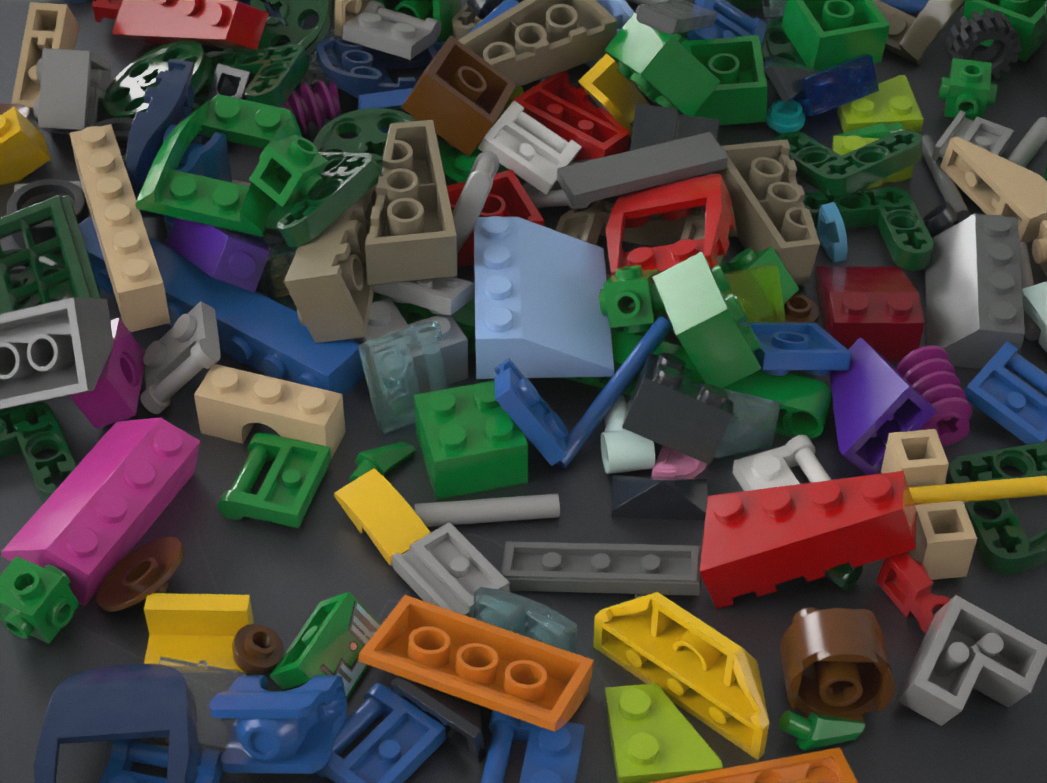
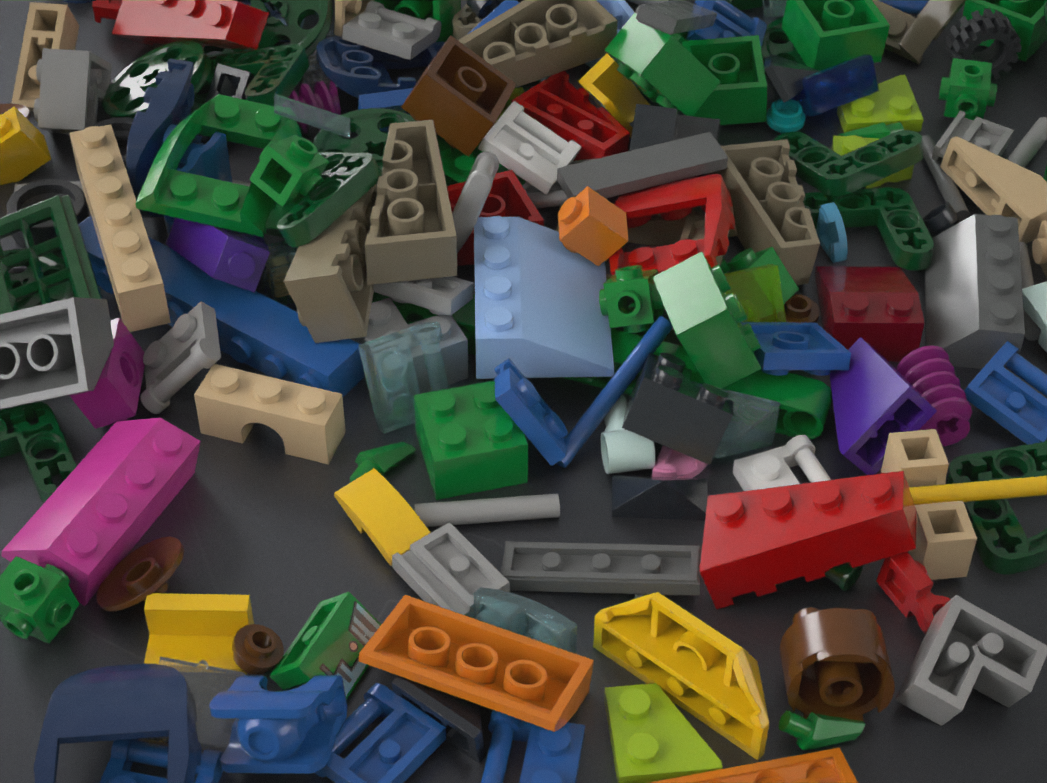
(288, 485): green plate -> none
(311, 115): none -> clear light blue window
(592, 226): none -> orange brick

